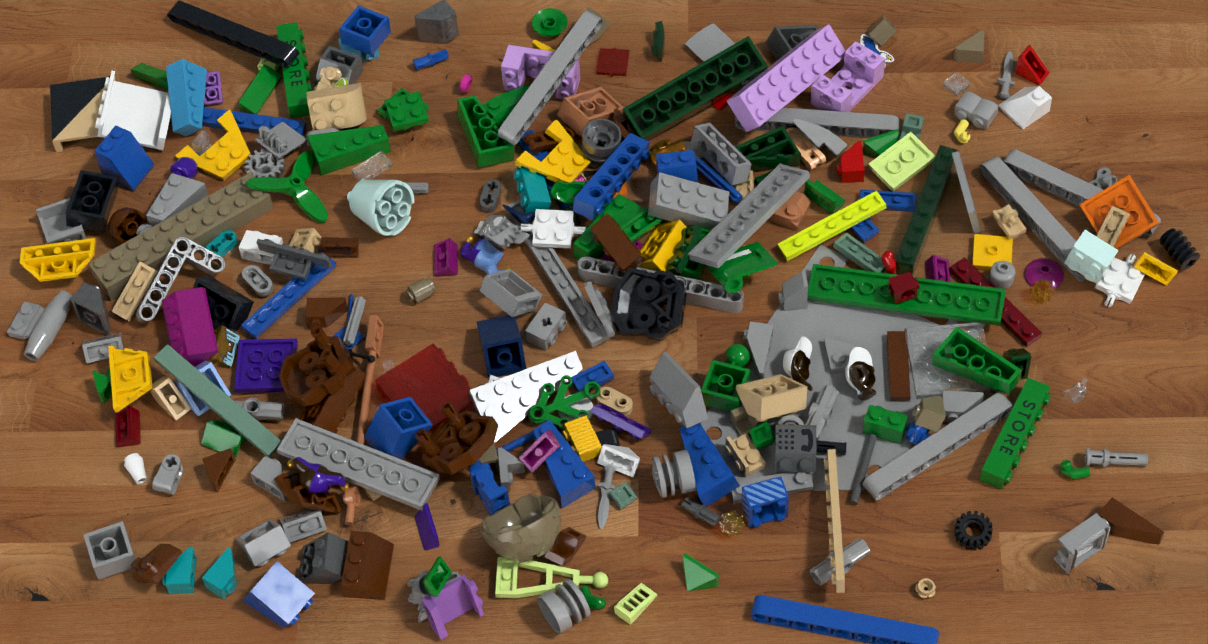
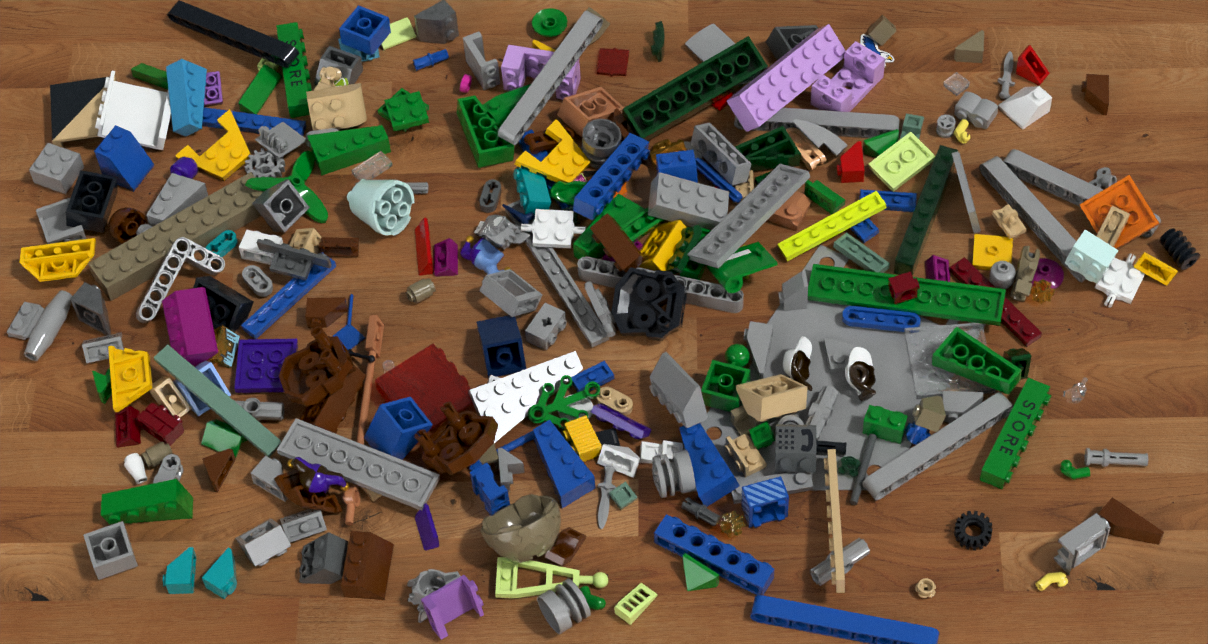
(56, 168): none -> light grey brick
(134, 291): tan plate -> none
(148, 503): none -> green wedge
(155, 454): none -> dark tan brick
(155, 564): reddish brown slope -> none
(160, 423): none -> dark red brick
(201, 142): clear plate -> none
(280, 596): slope -> none
(281, 206): none -> flat silver slope
(354, 321): light grey axle -> none
(400, 32): none -> yellowish green slope
(423, 248): none -> red slope
(437, 577): green slope -> none
(485, 72): none -> light grey panel
(539, 451): magenta slope -> none
(649, 450): none -> white slope
(756, 583): none -> blue brick
(849, 461): none -> clear green plate
(879, 318): none -> blue plate
(889, 262): red arm -> none
(898, 366): reddish brown tile -> none
(945, 126): none -> light grey wheel
(1024, 274): none -> dark tan piece
(1050, 578): none -> light yellow arm
(1096, 91): none -> reddish brown slope

